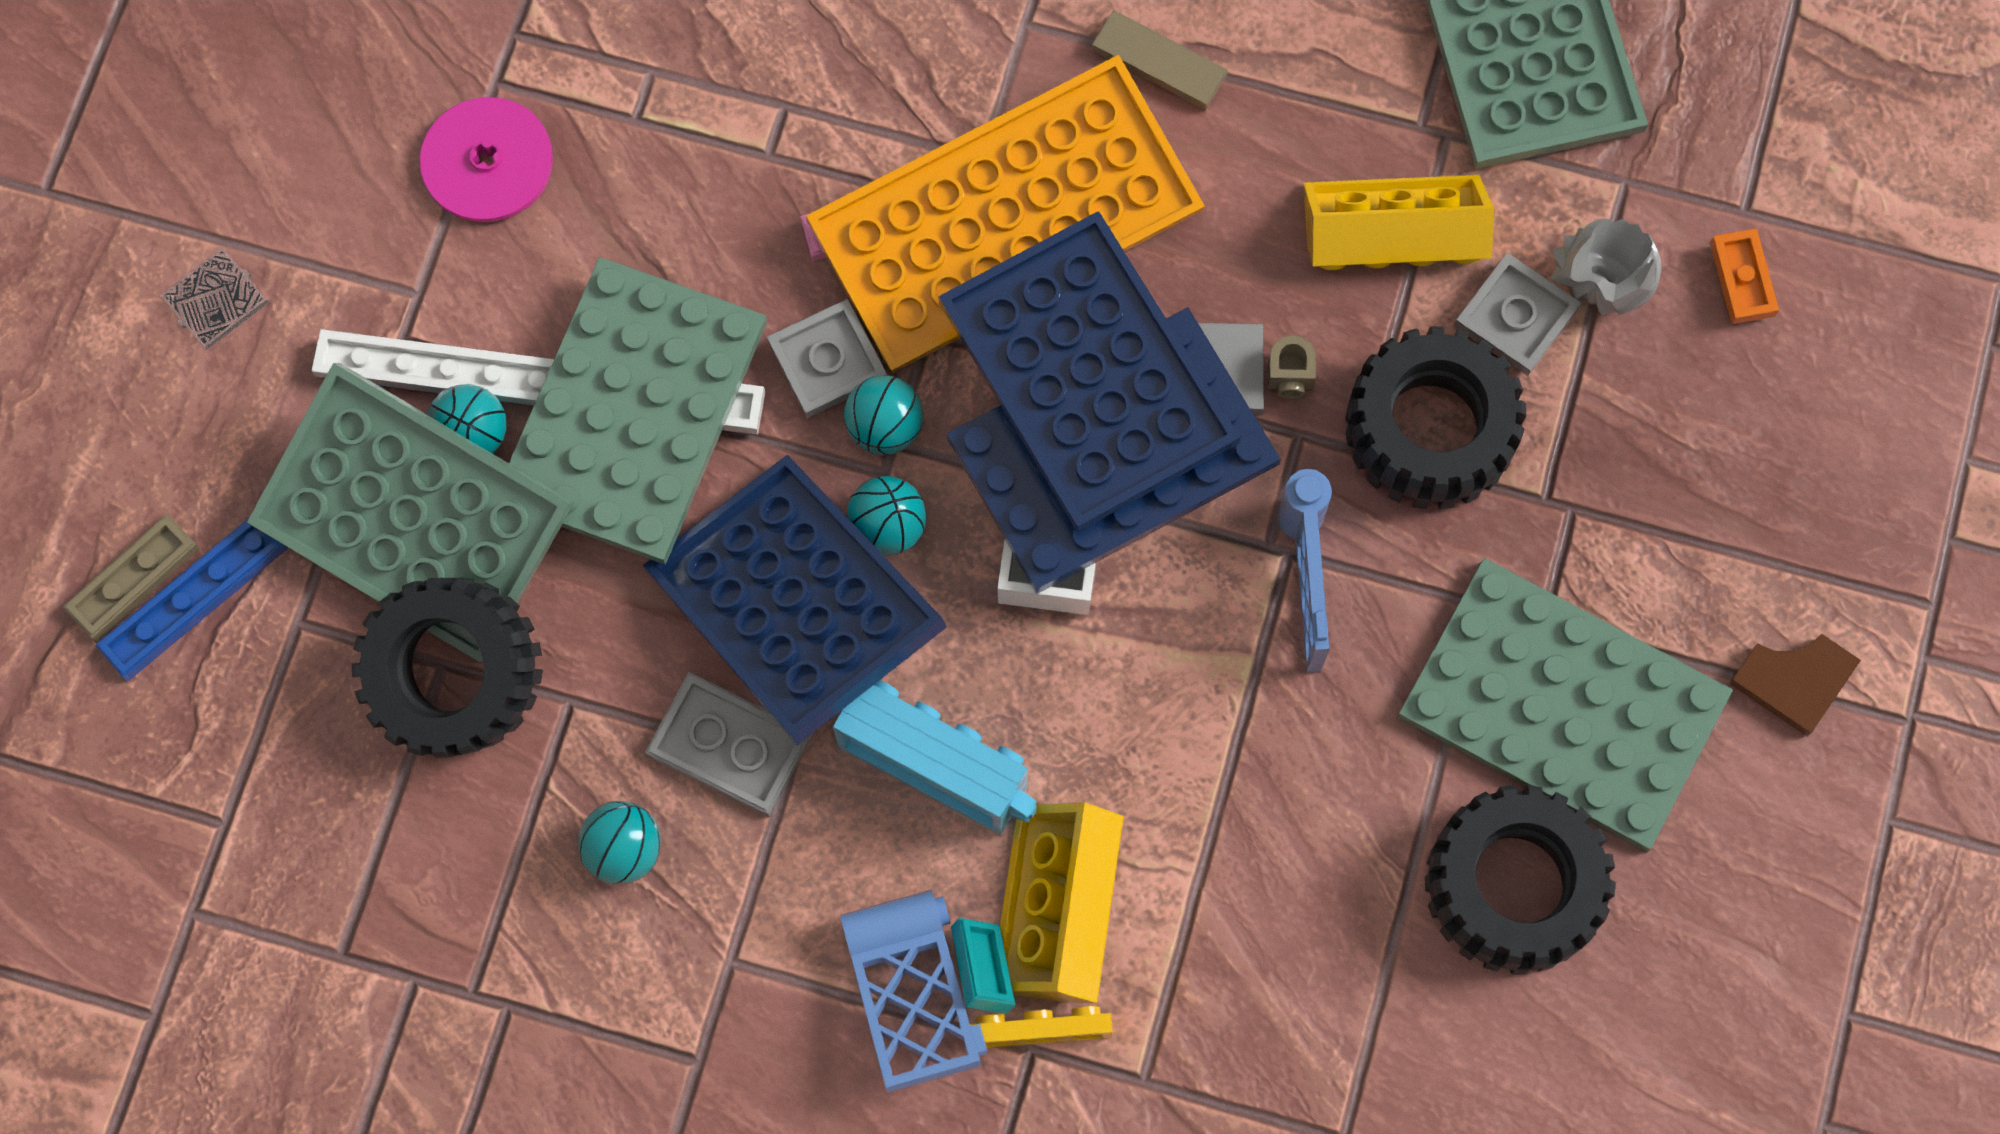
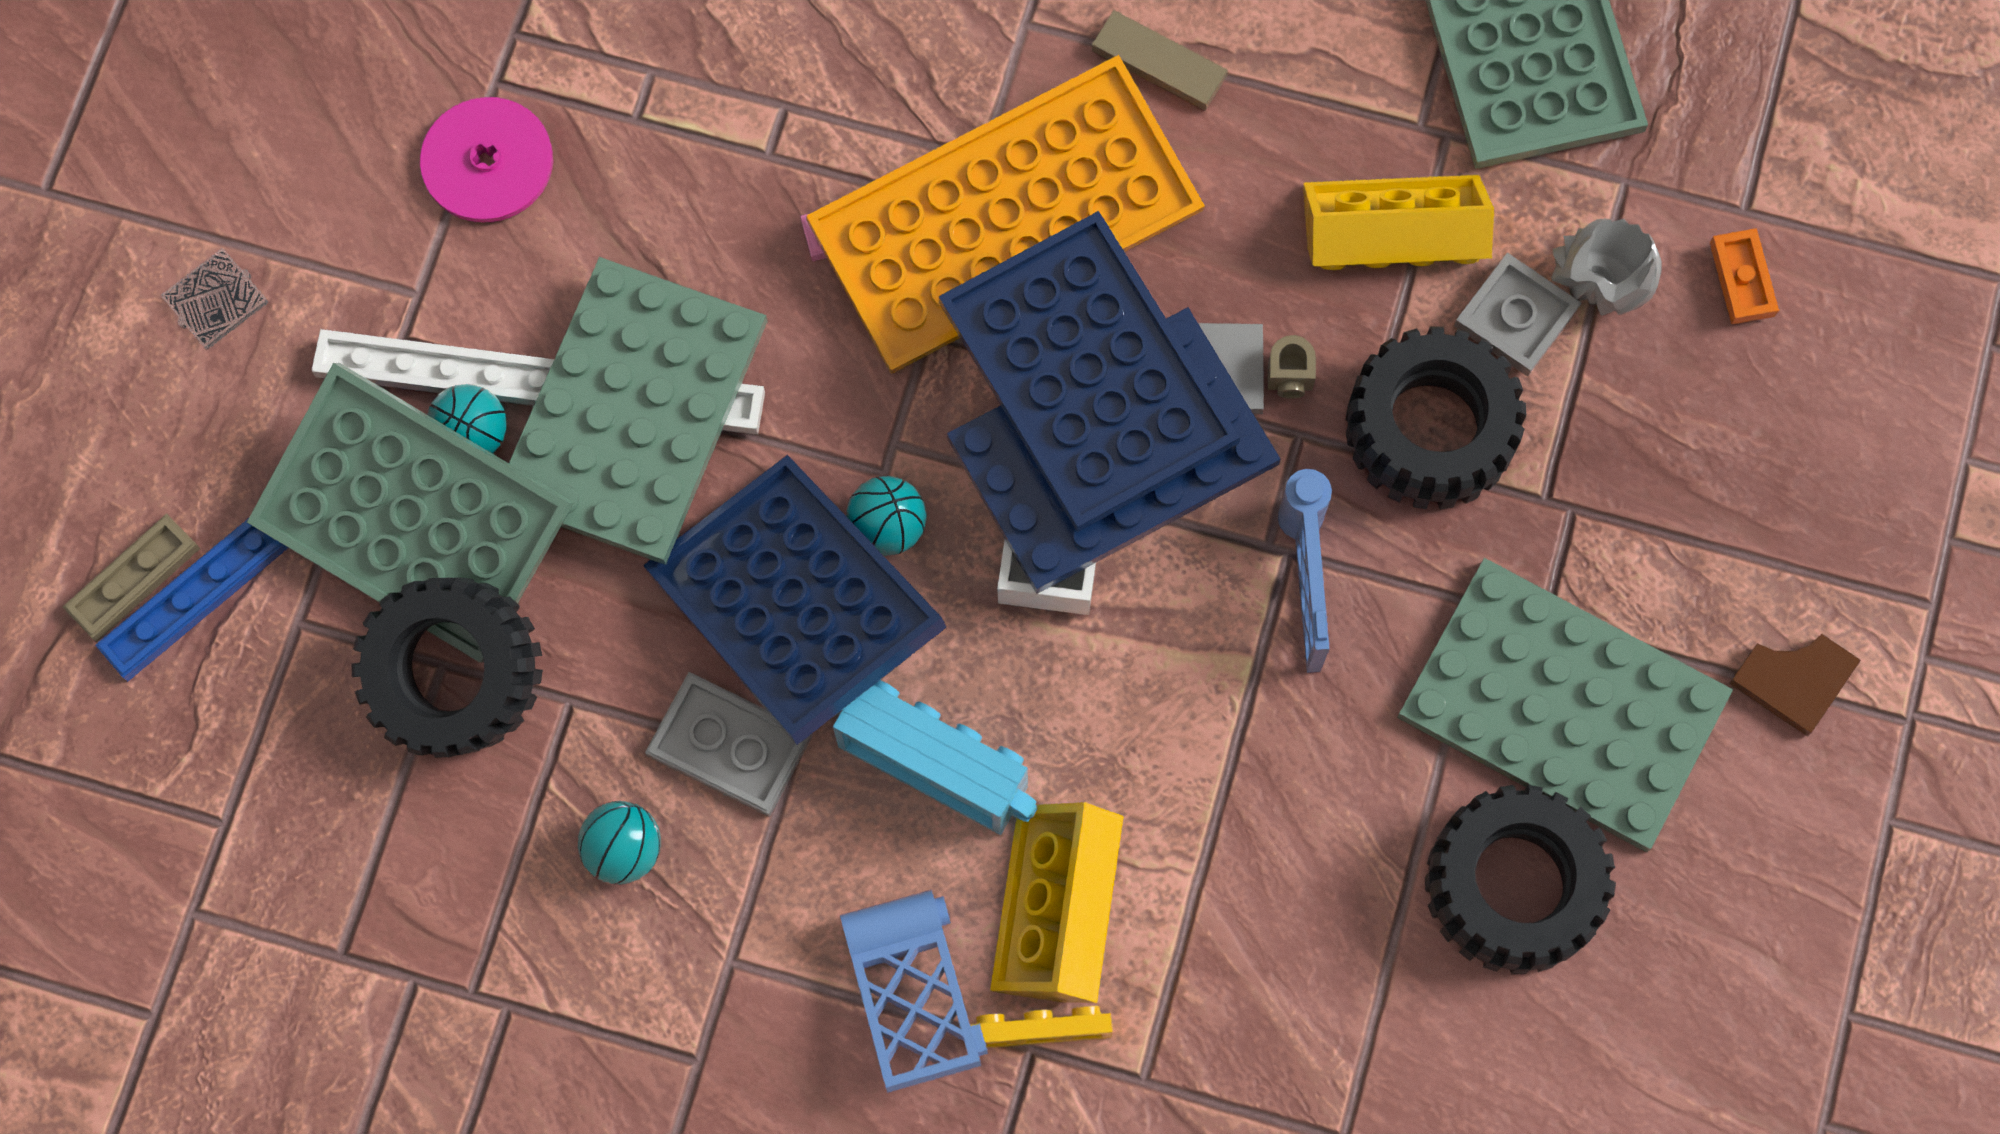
(825, 357): light grey plate -> none
(883, 415): teal piece -> none
(982, 966): teal tile -> none

